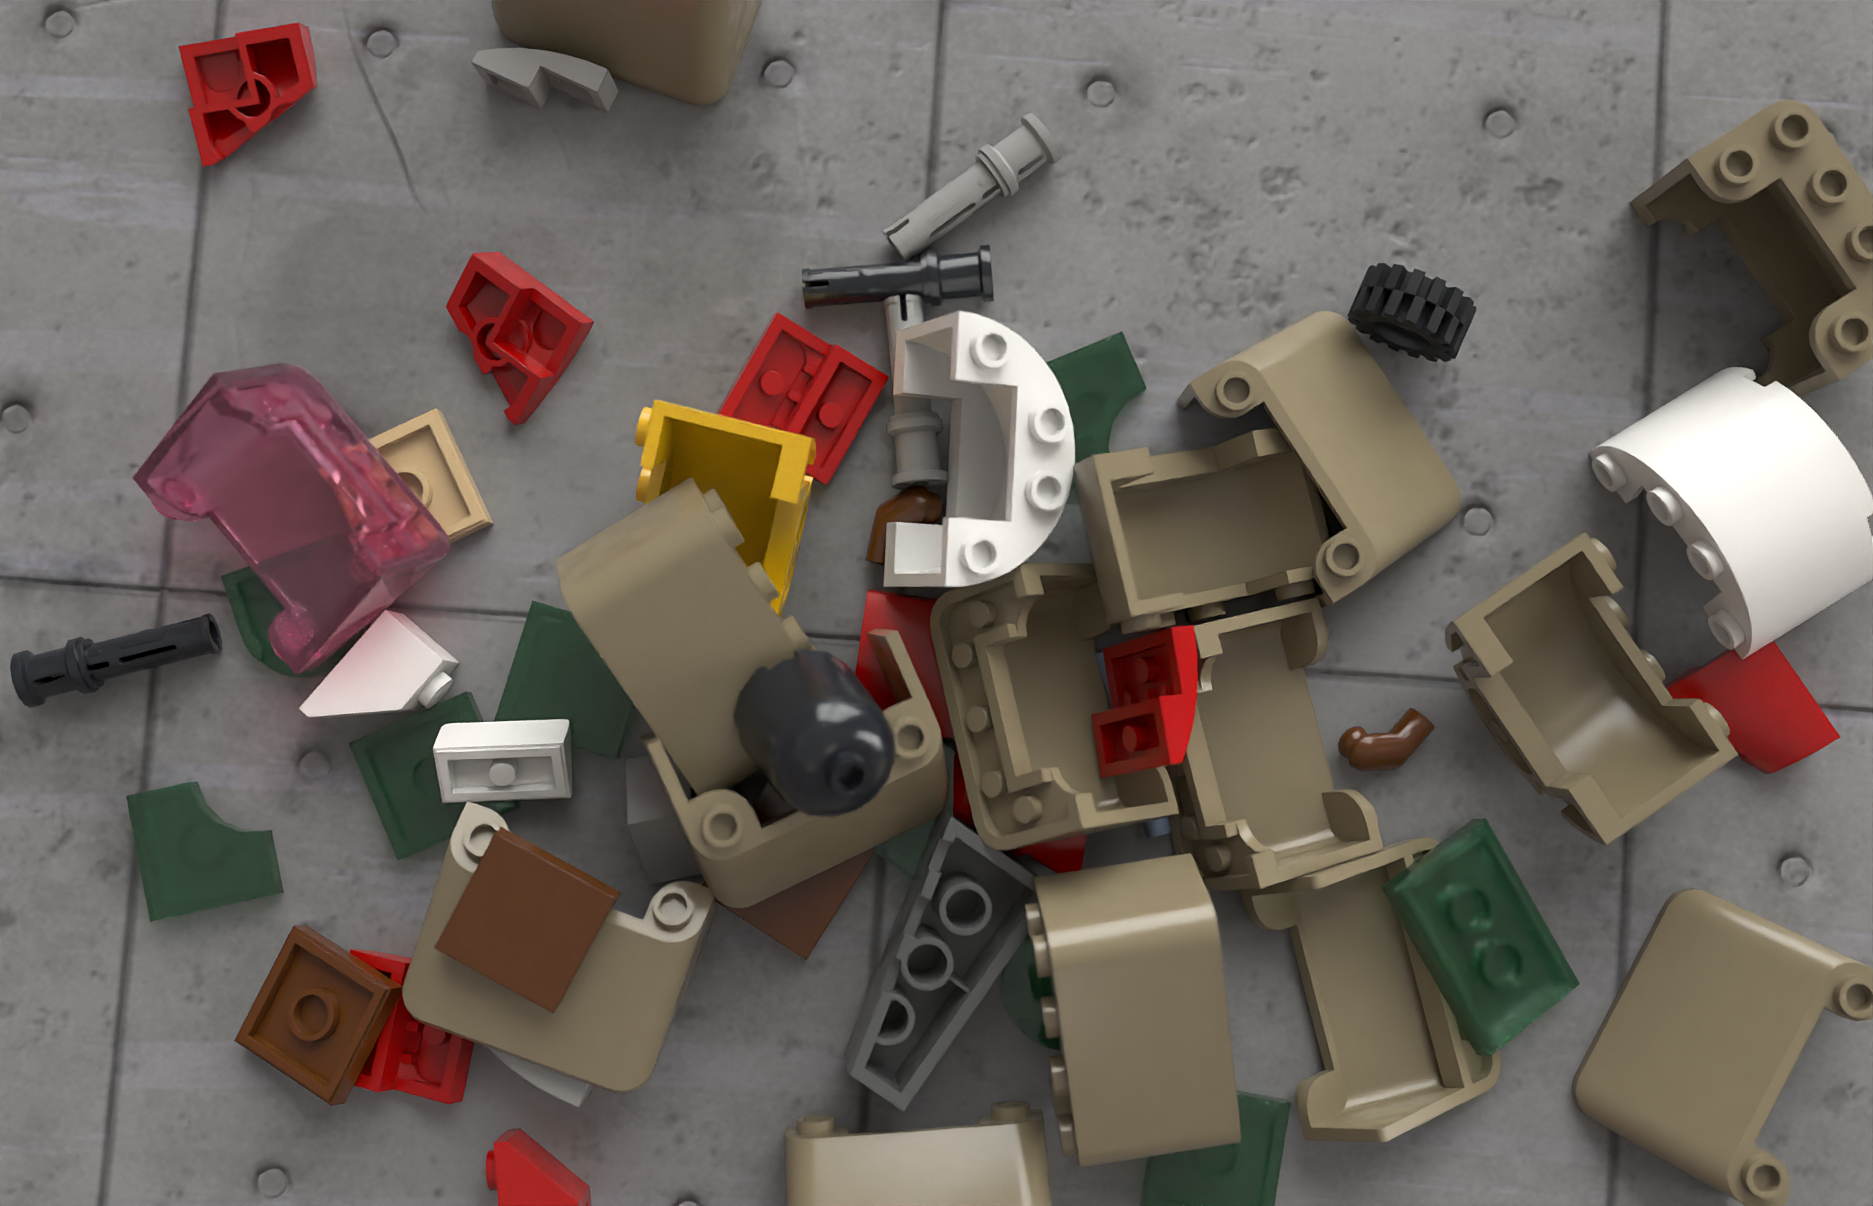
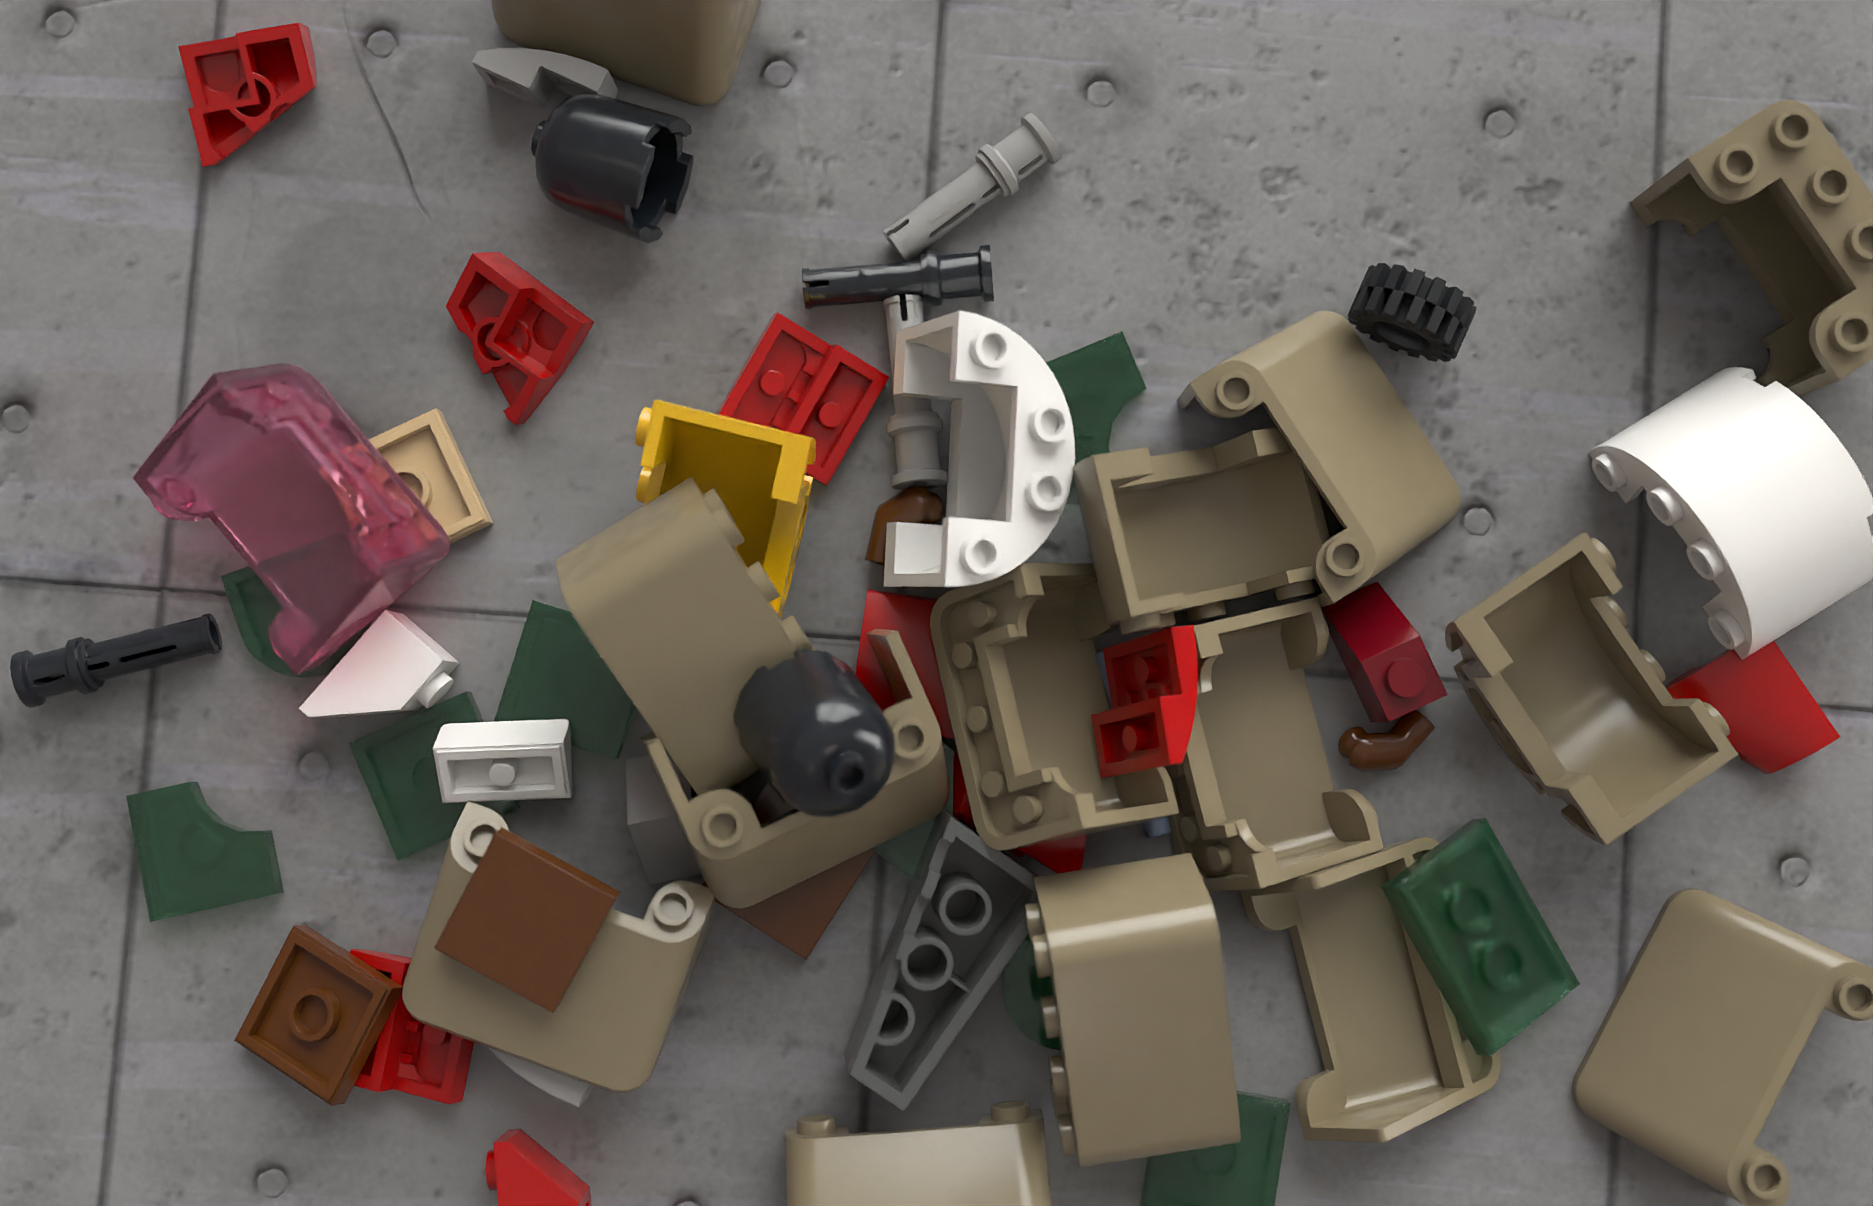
(613, 163): none -> black cylinder
(1382, 654): none -> dark red slope

